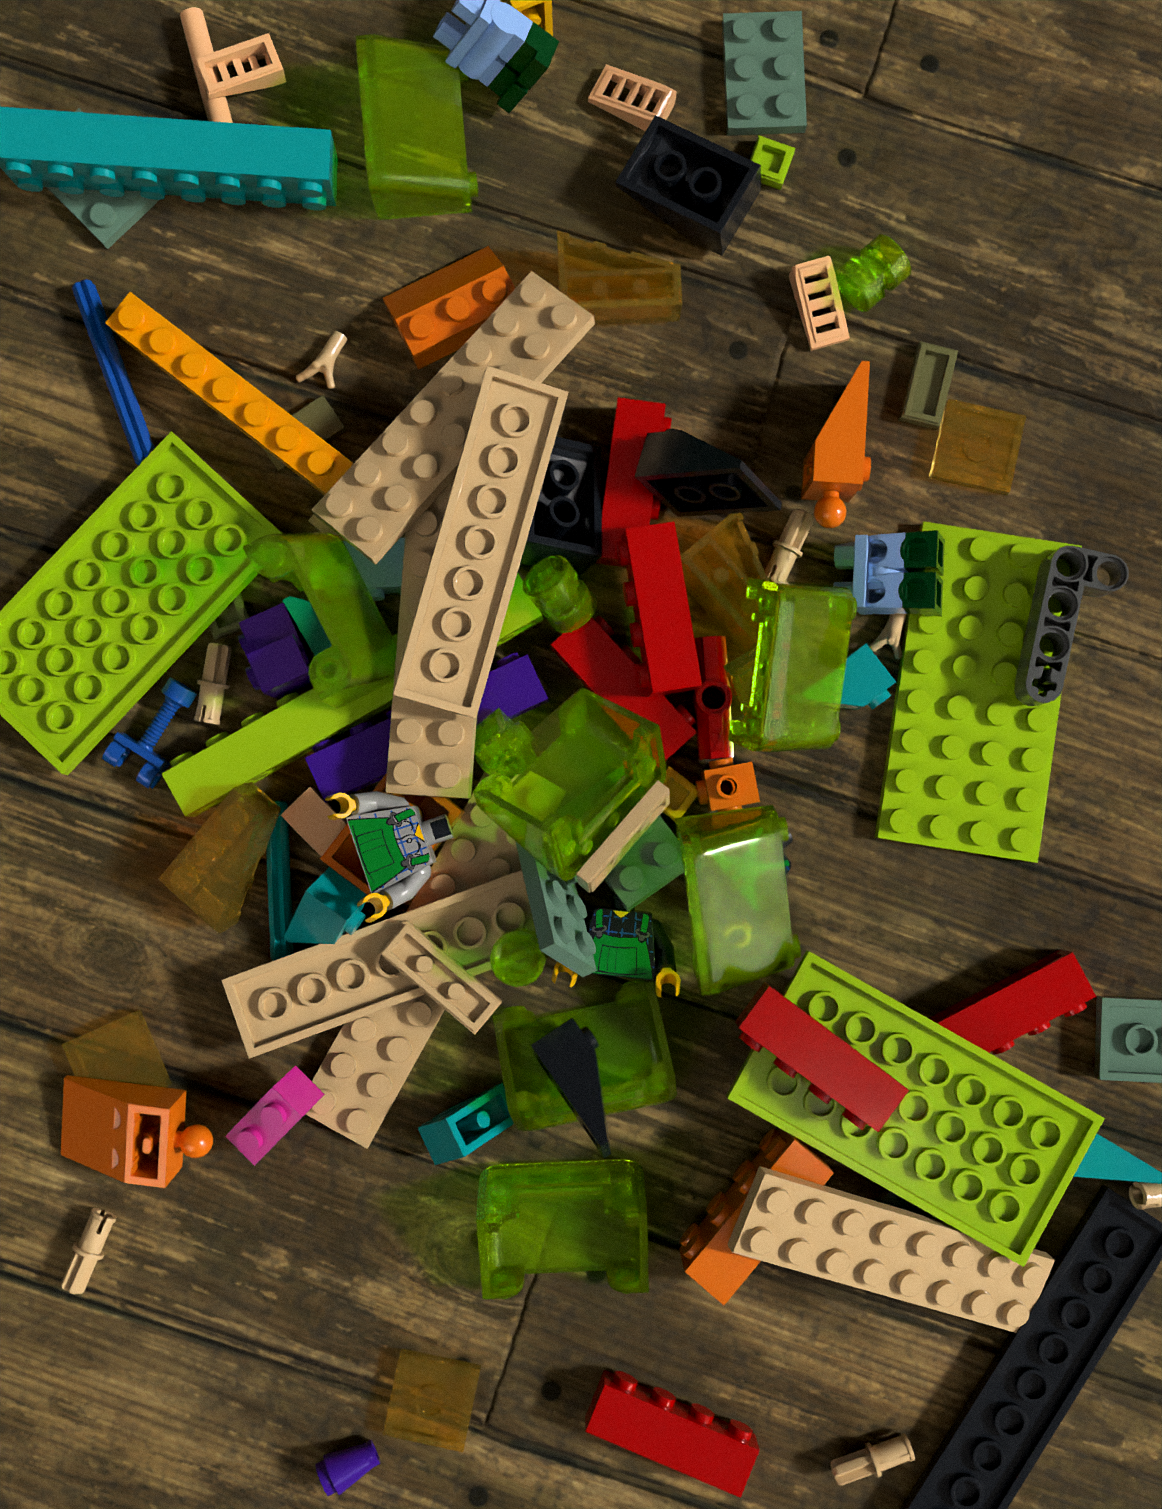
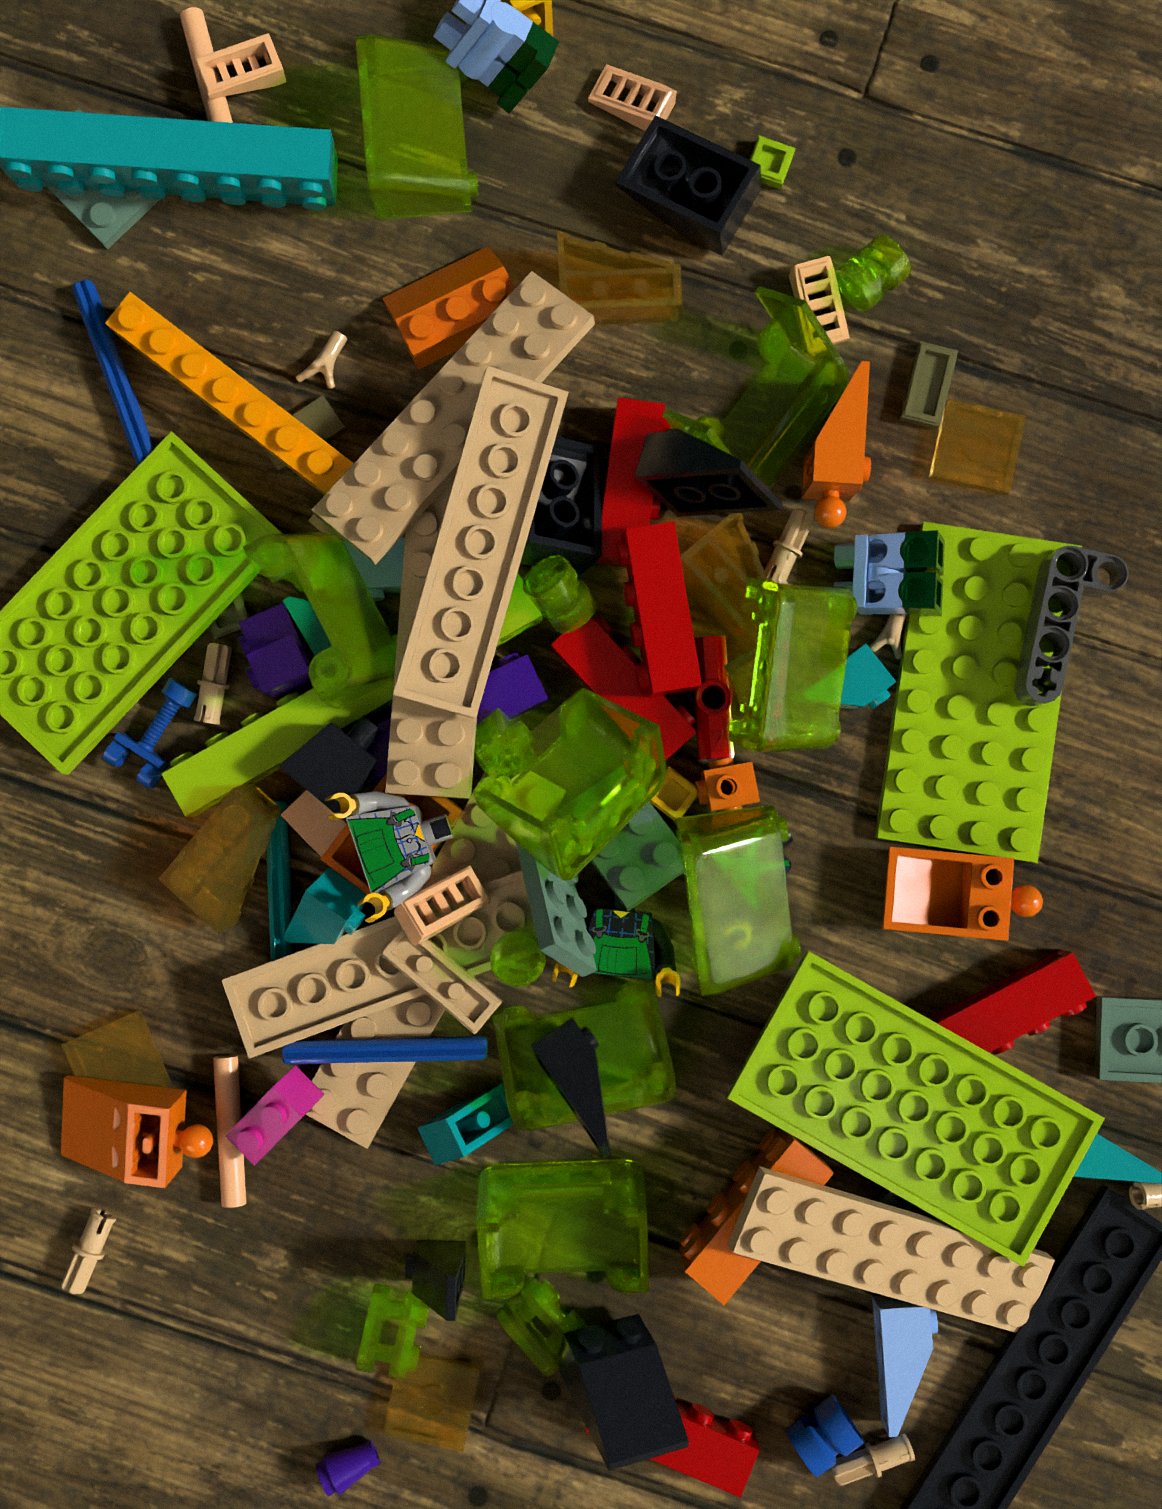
(227, 1116): none -> light nougat piece
(335, 762): none -> black torso
(385, 1050): none -> blue axle
(404, 1353): none -> clear neon green brick
(411, 921): none -> light nougat slope
(438, 1274): none -> black slope
(541, 1301): none -> clear neon green brick
(622, 1391): none -> black slope
(623, 837): tan tile -> none
(764, 73): sand green plate -> none
(787, 396): none -> clear neon green windscreen
(820, 1057): red brick -> none
(824, 1436): none -> blue wheel
(902, 1354): none -> light blue slope
(950, 894): none -> orange slope

